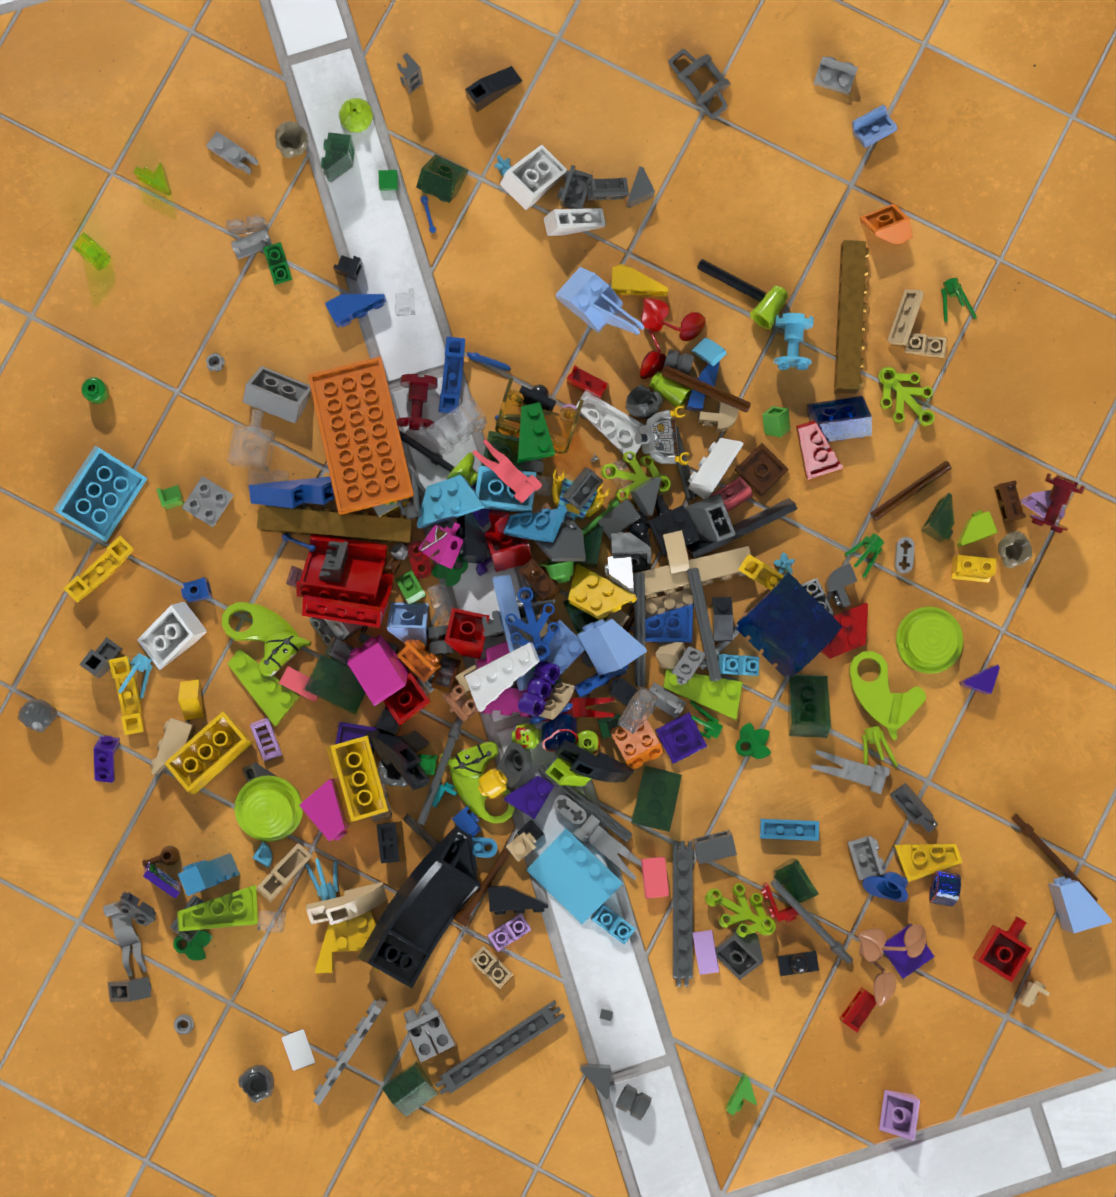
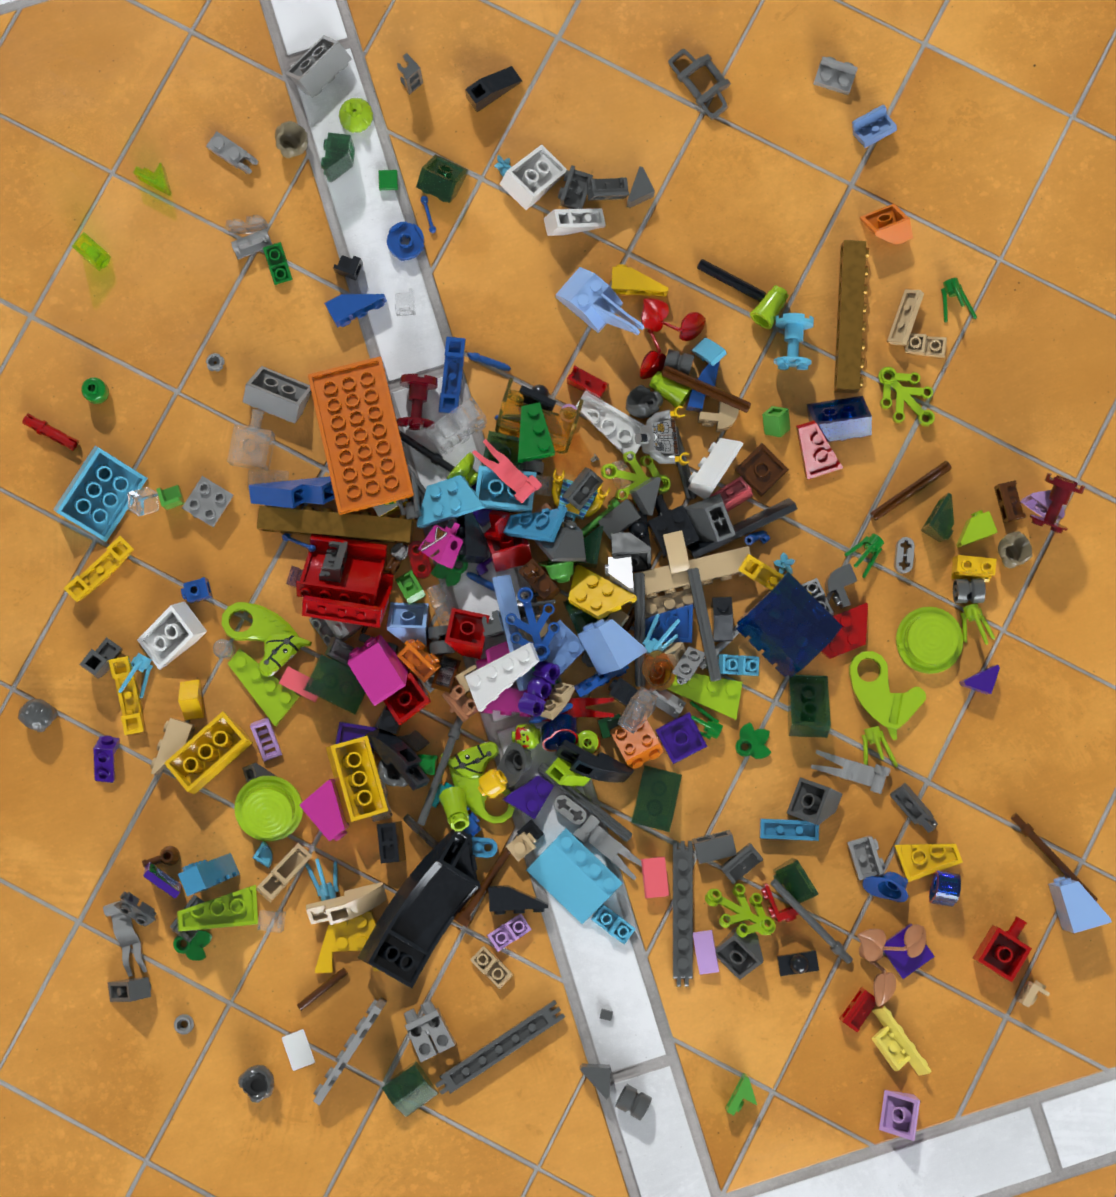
(44, 428): none -> red pin
(143, 501): none -> clear panel
(224, 649): none -> clear wheel
(319, 66): none -> light grey slope
(322, 989): none -> reddish brown bar
(406, 230): none -> blue plate
(454, 804): none -> lime plant
(480, 580): none -> blue piece
(654, 645): none -> medium azure plant
(658, 670): none -> clear orange piece
(741, 863): none -> dark grey hinge
(760, 535): none -> blue arm
(813, 802): none -> dark grey slope
(896, 1045): none -> light yellow bracket
(969, 590): none -> dark grey wheel
(974, 613): none -> lime plant

